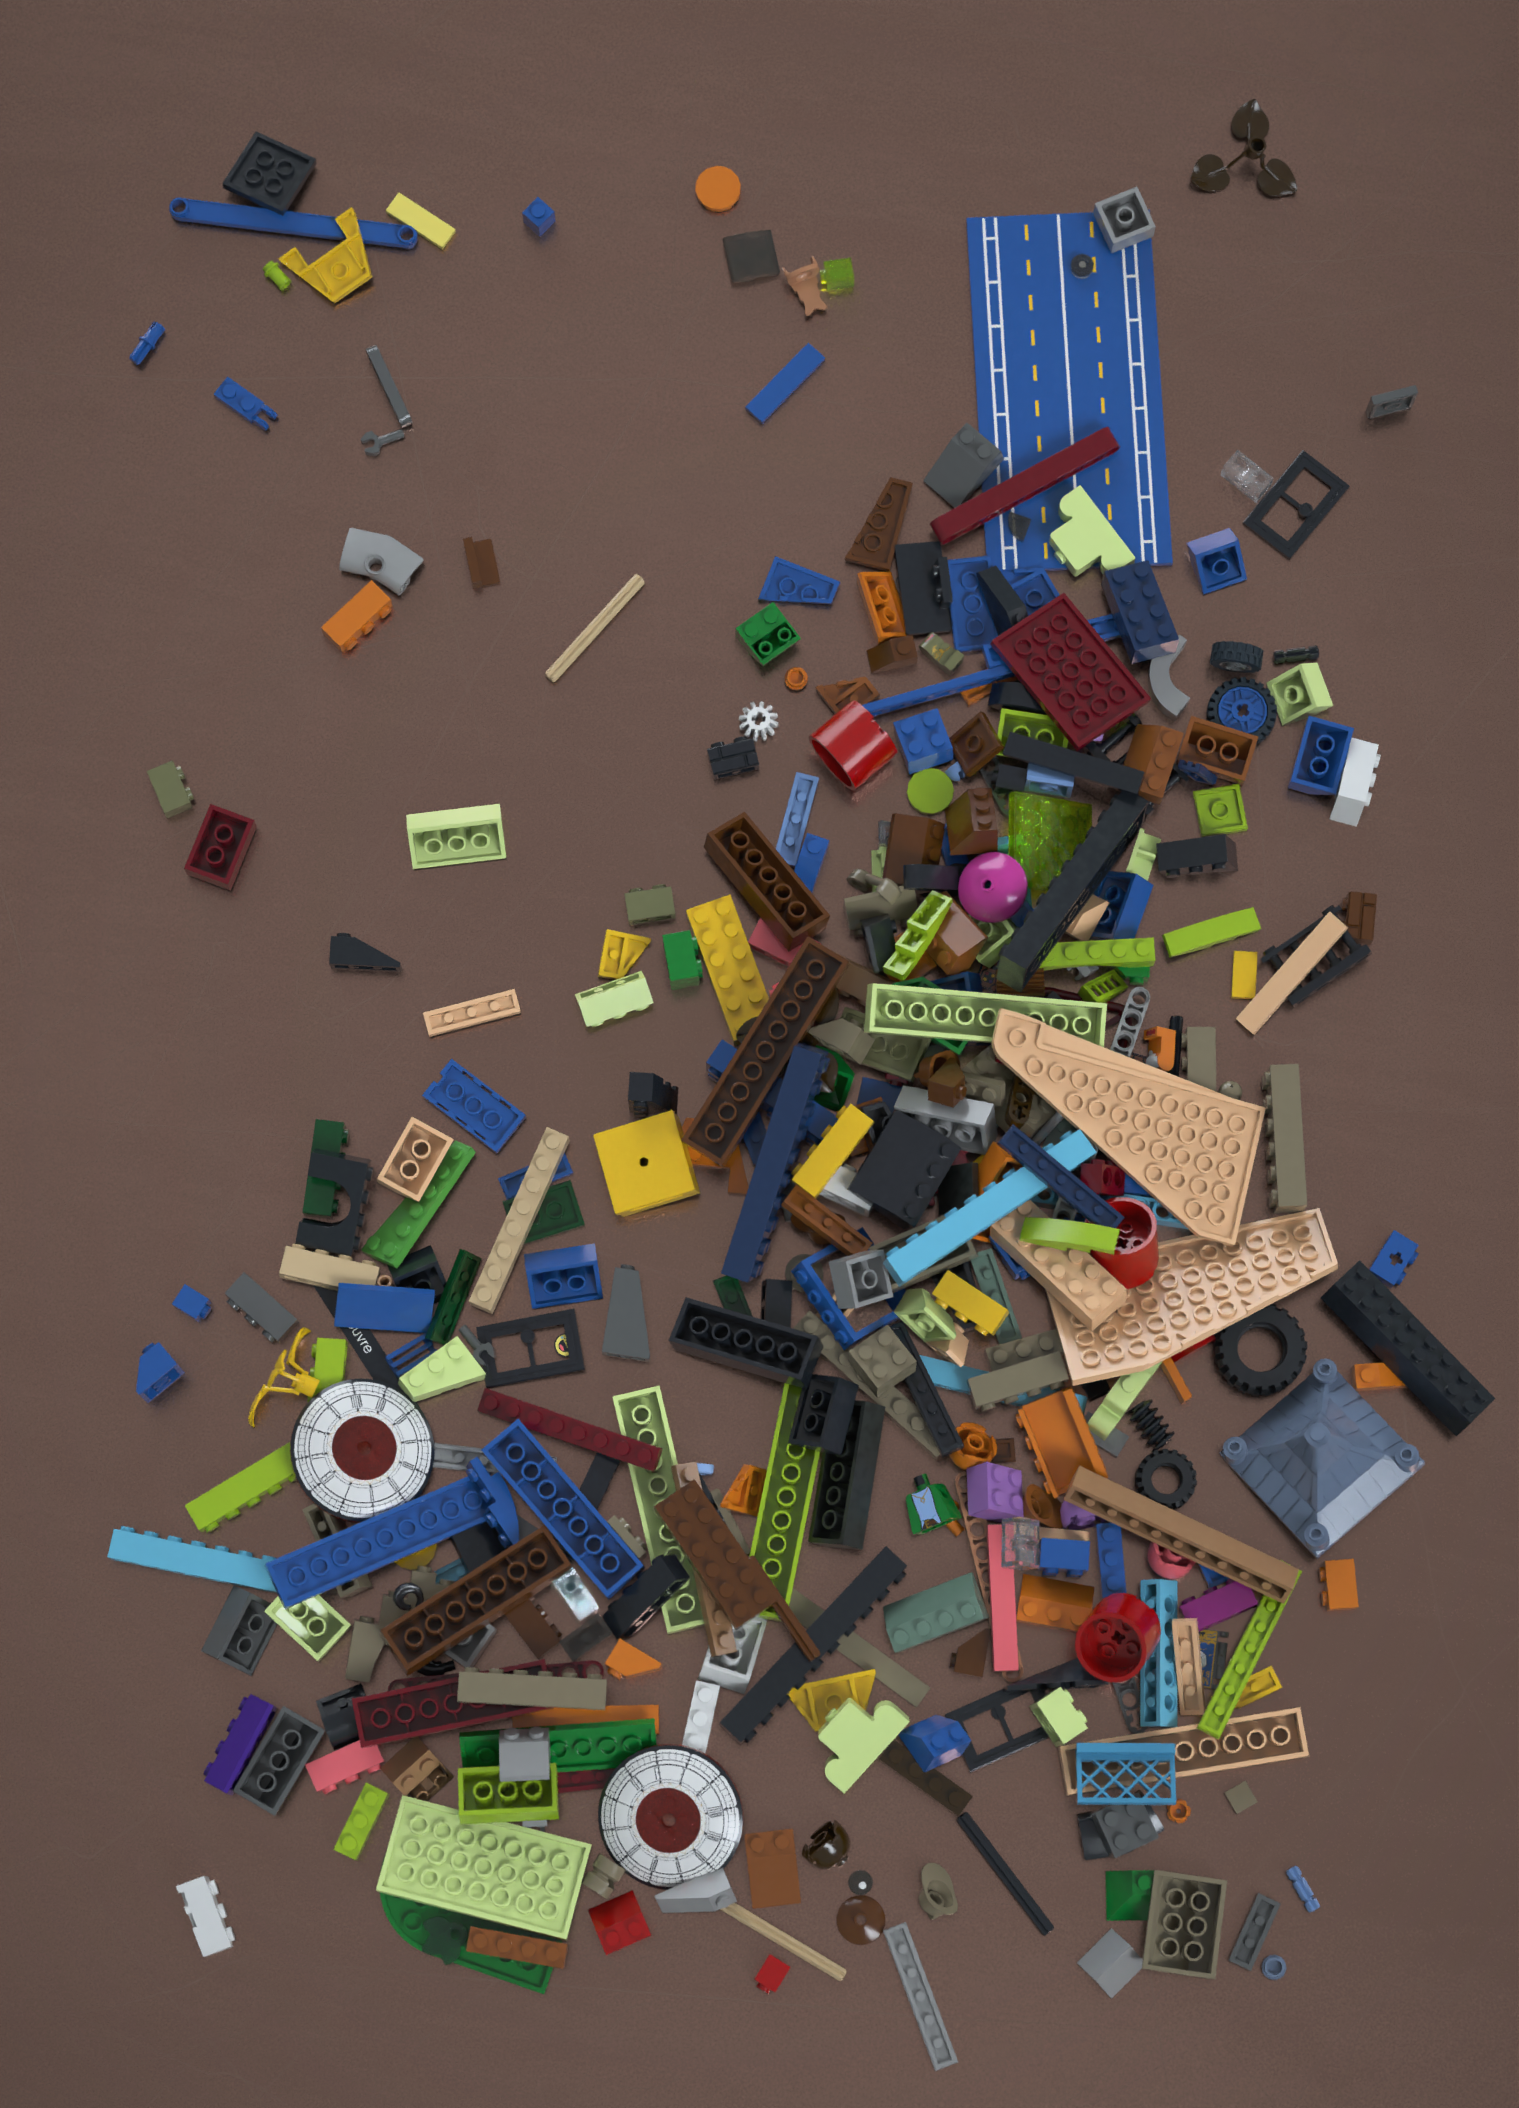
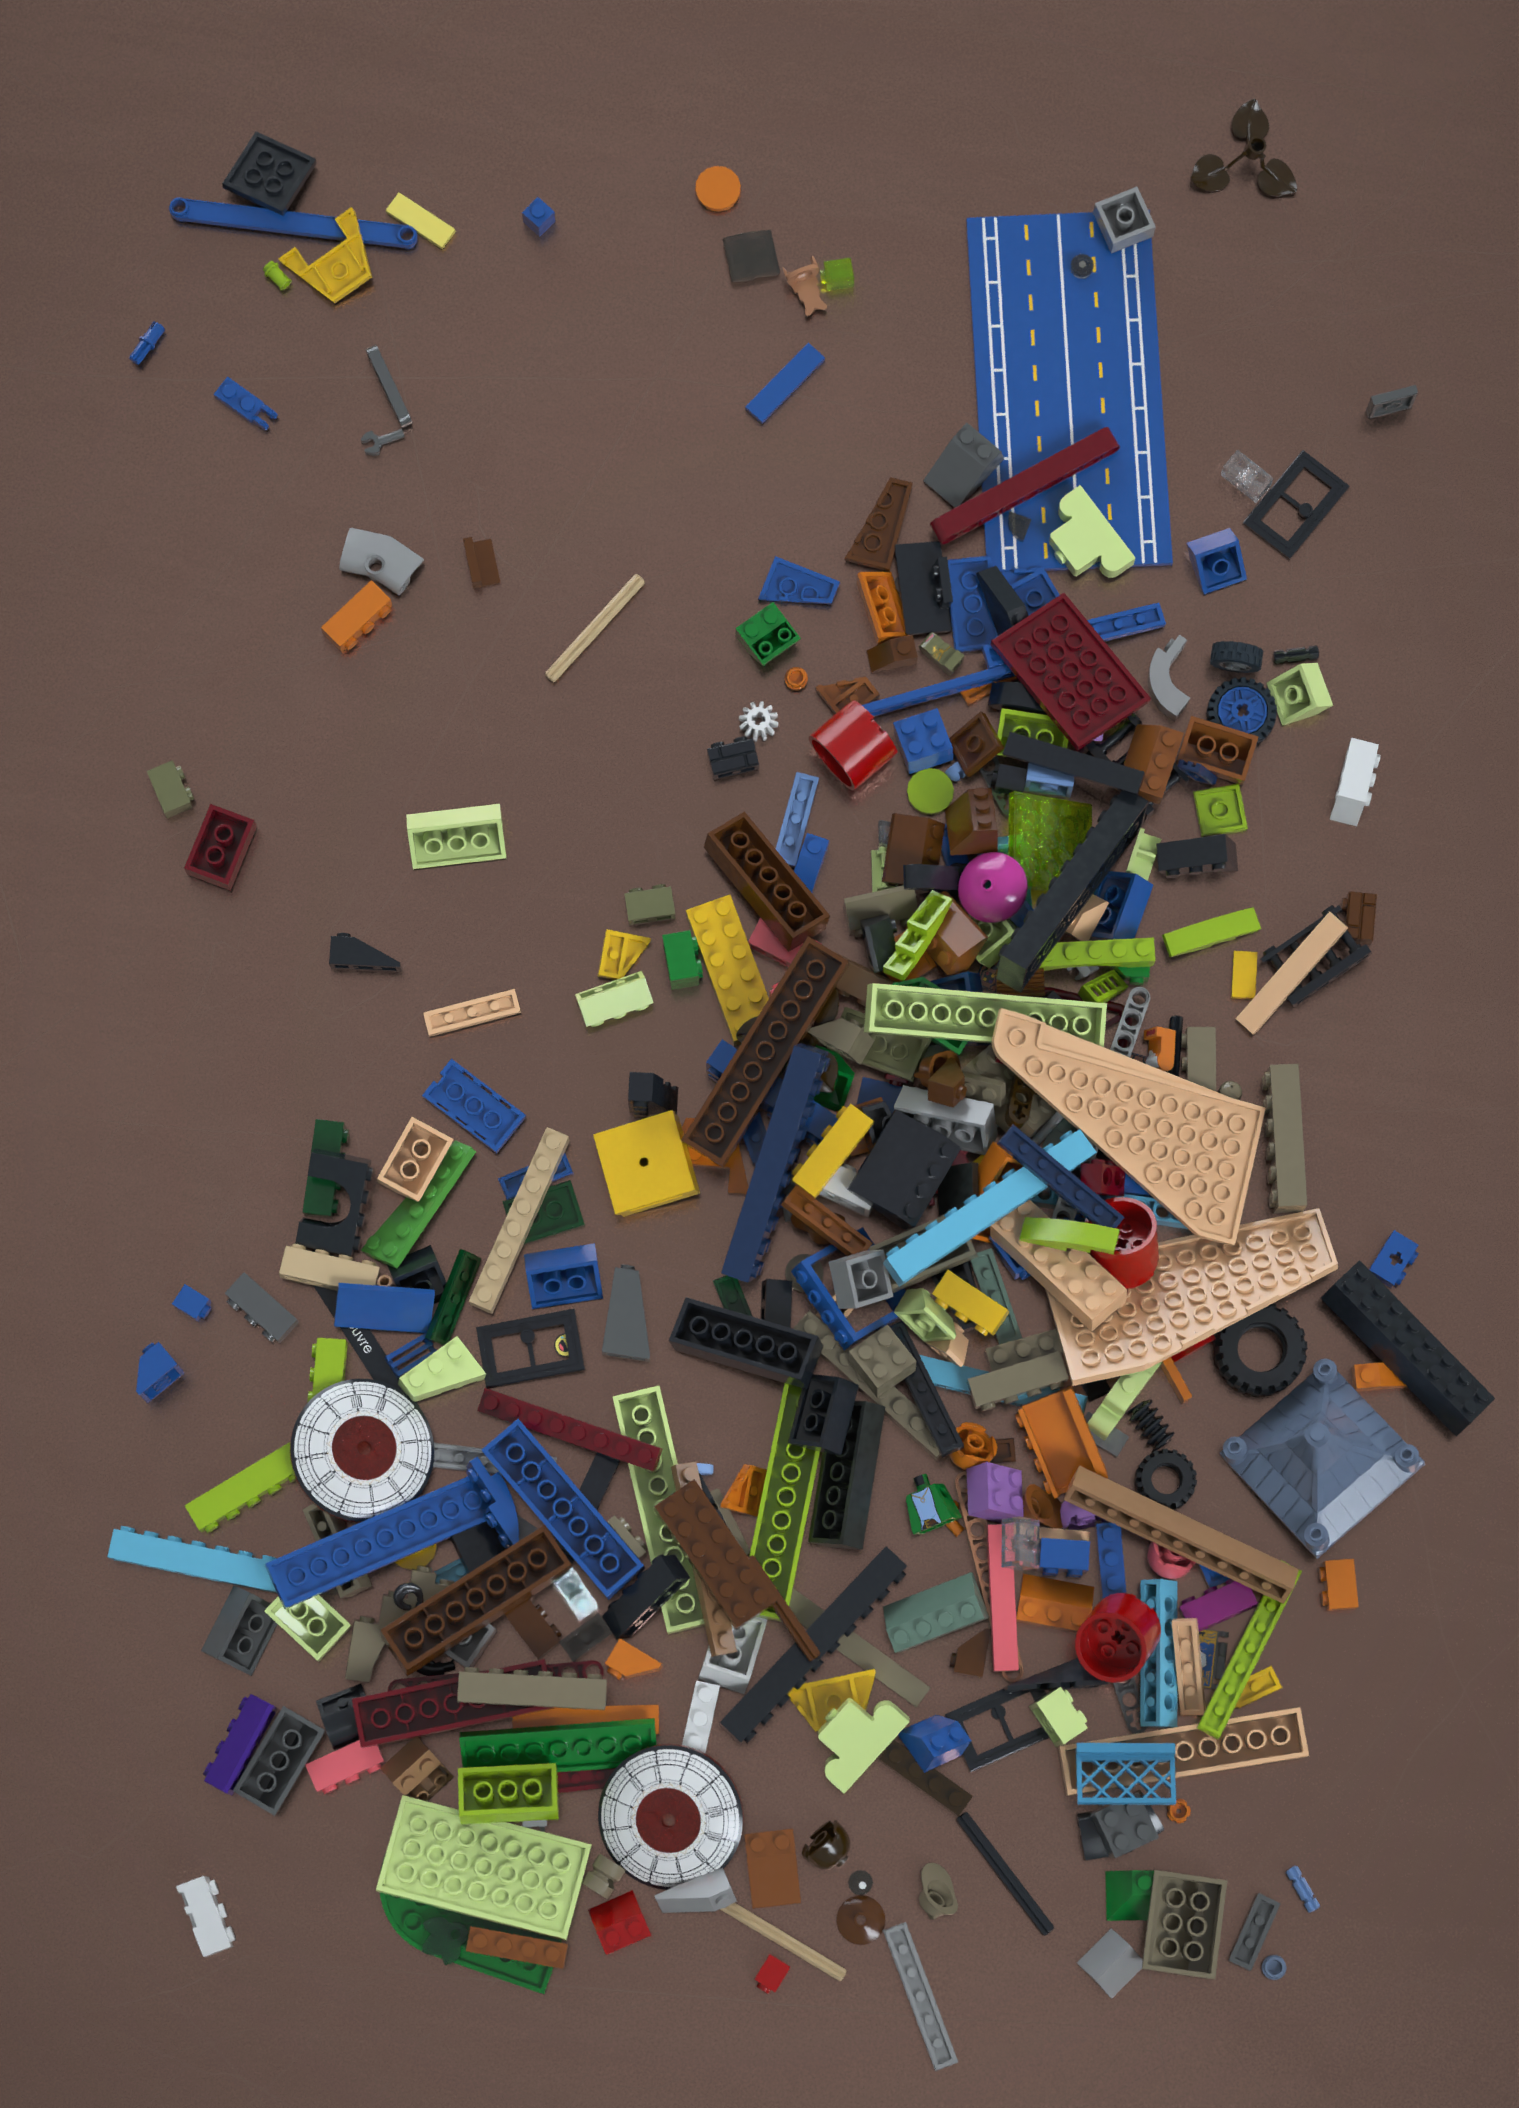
(302, 1382): yellow plant -> none
(361, 1821): lime brick -> none
(477, 1347): dark grey bar -> none
(524, 1754): light grey slope -> none
(862, 880): dark tan piece -> none
(1139, 611): dark blue brick -> none
(1240, 1797): dark tan tile -> none
(1320, 757): blue slope -> none

